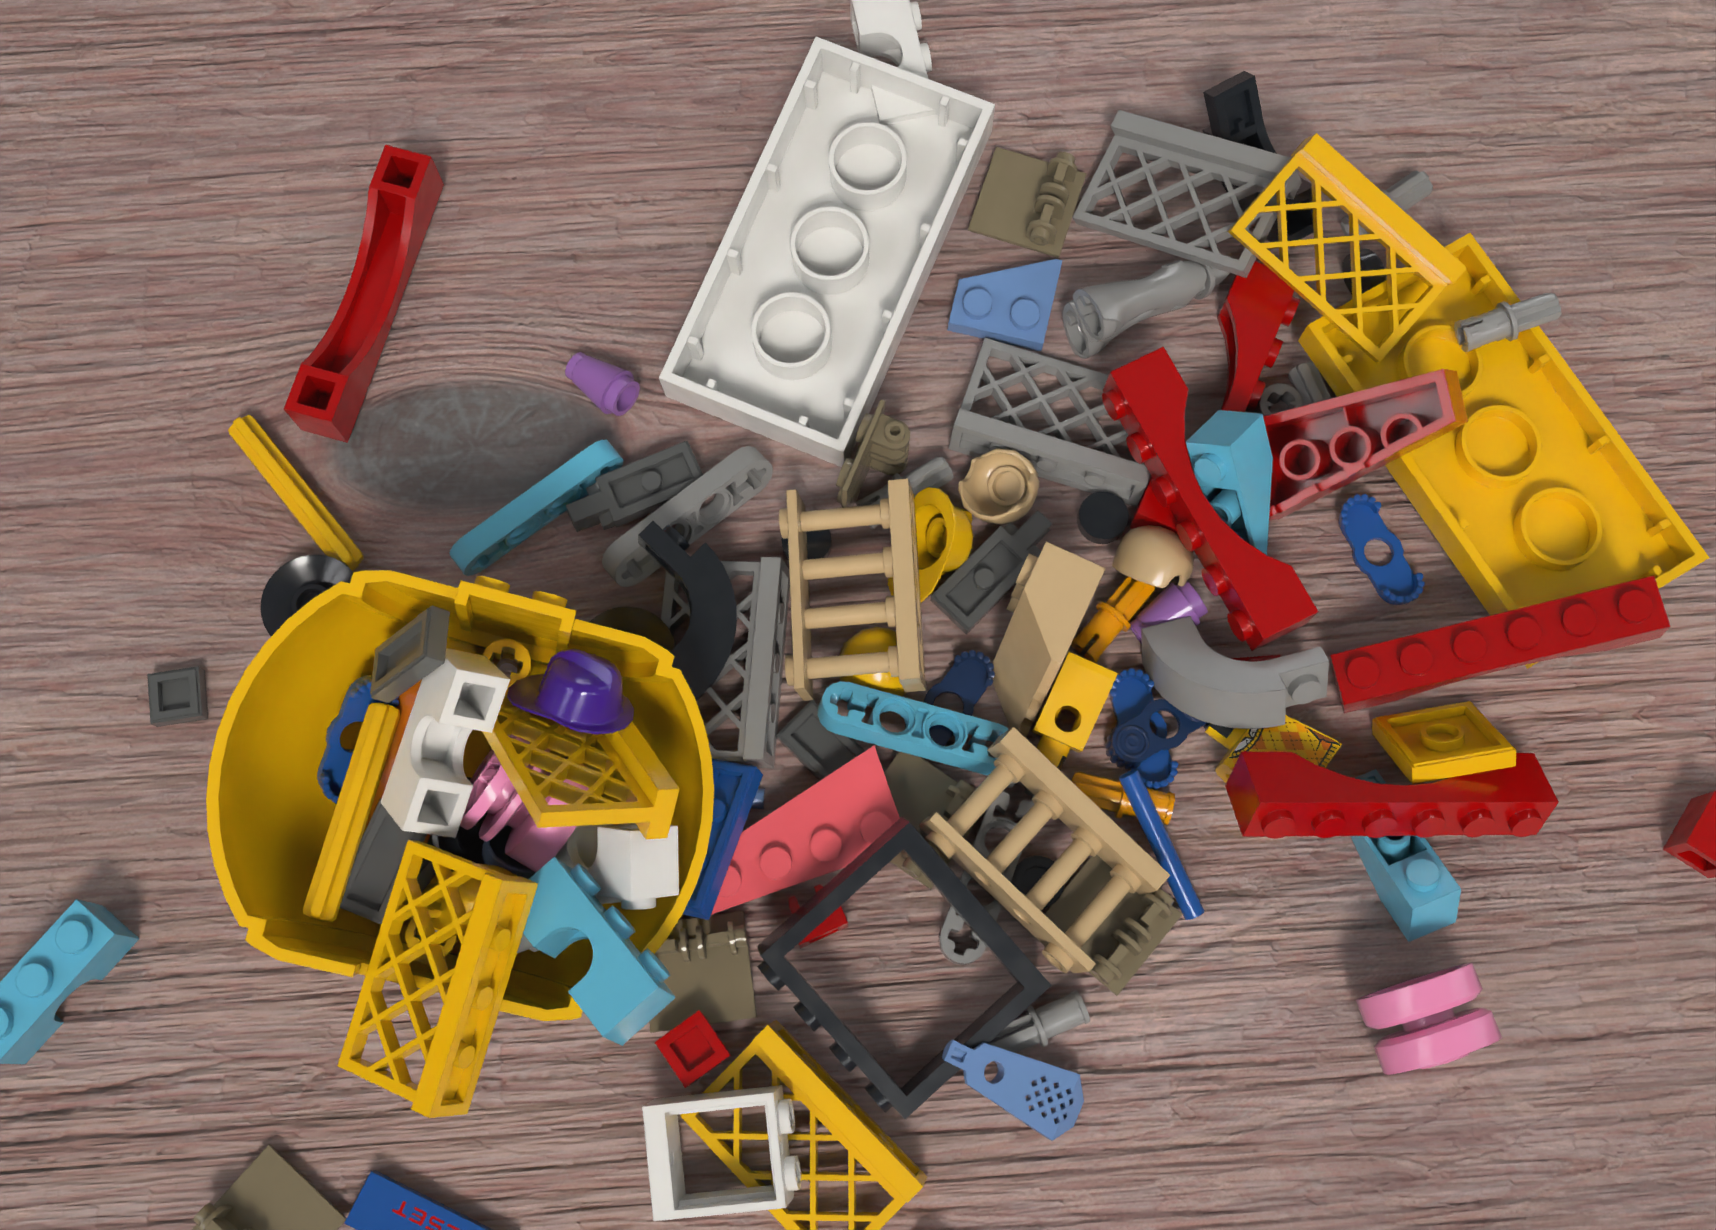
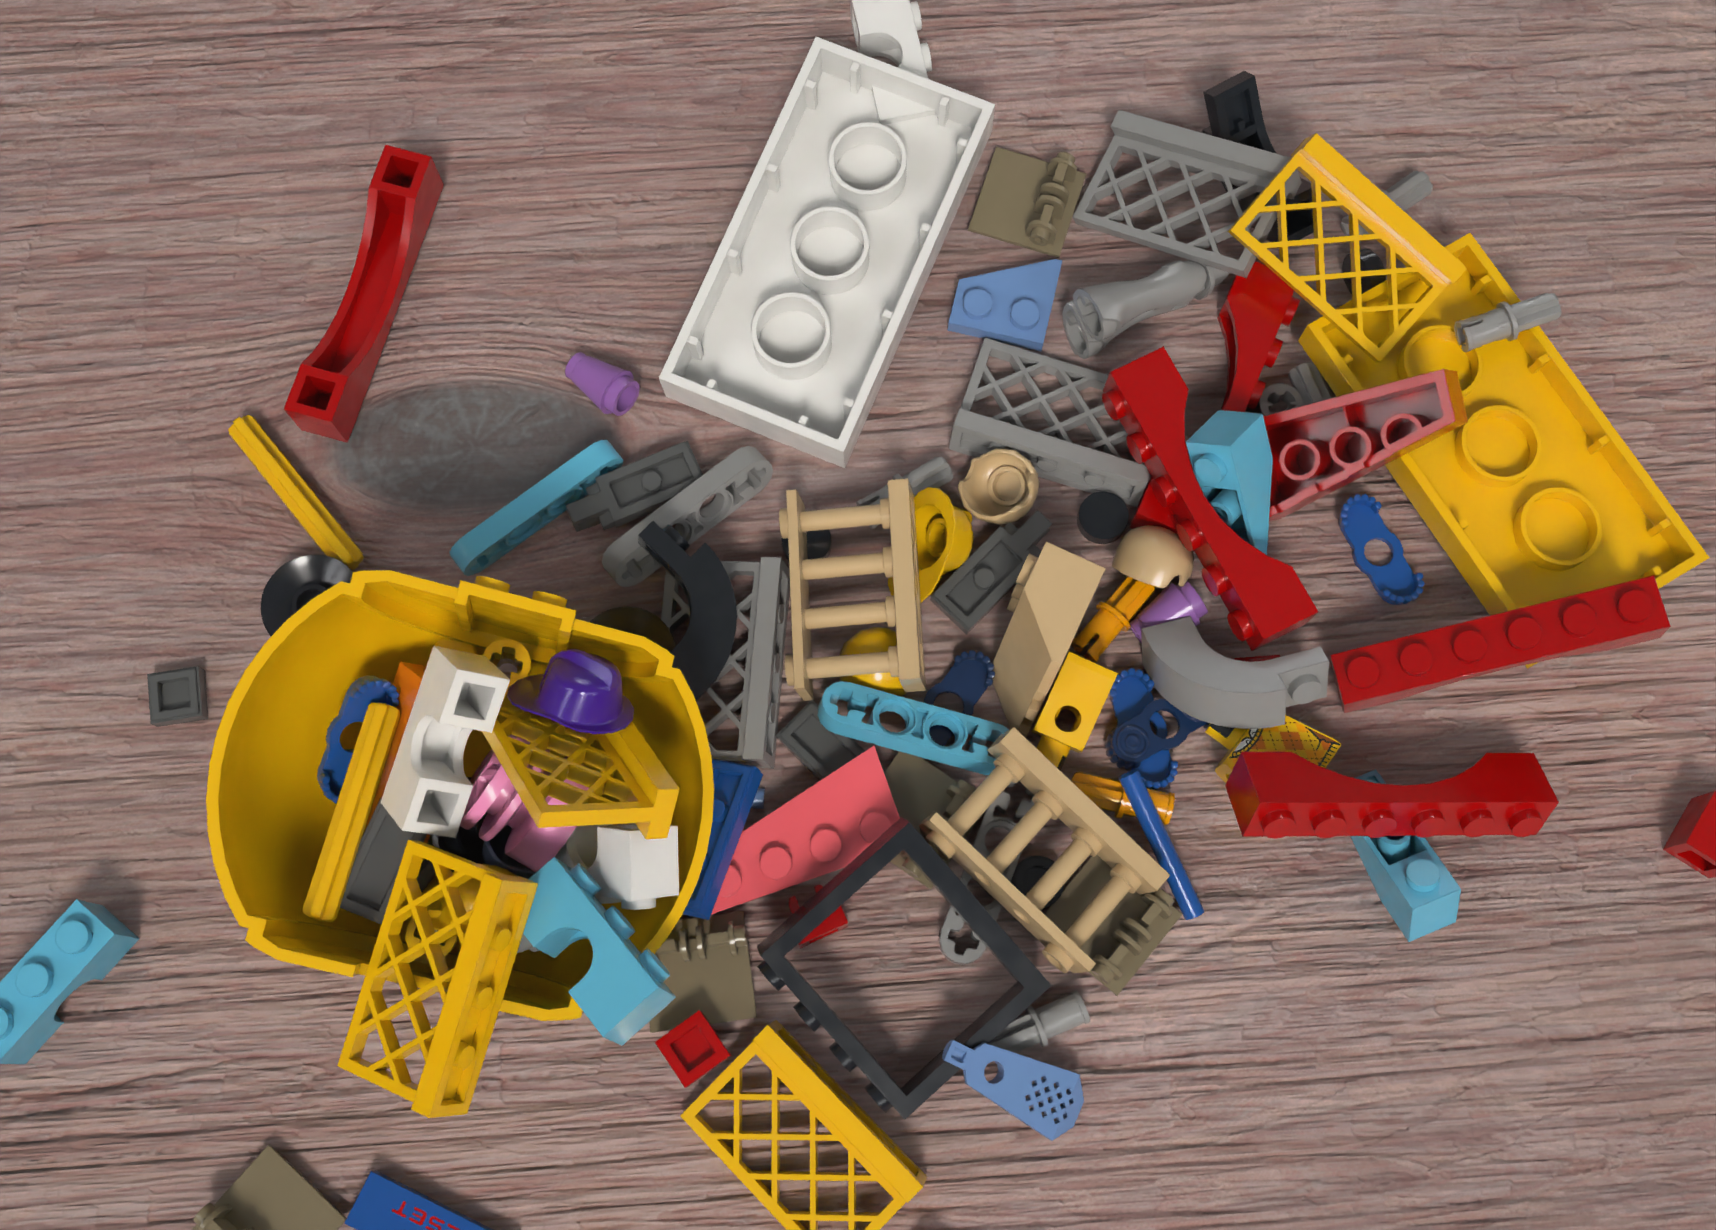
(410, 654): dark grey tile -> none
(666, 1163): white window -> none
(881, 447): dark tan hinge -> none
(1431, 1028): bright pink wheel -> none
(1443, 742): yellow tile -> none

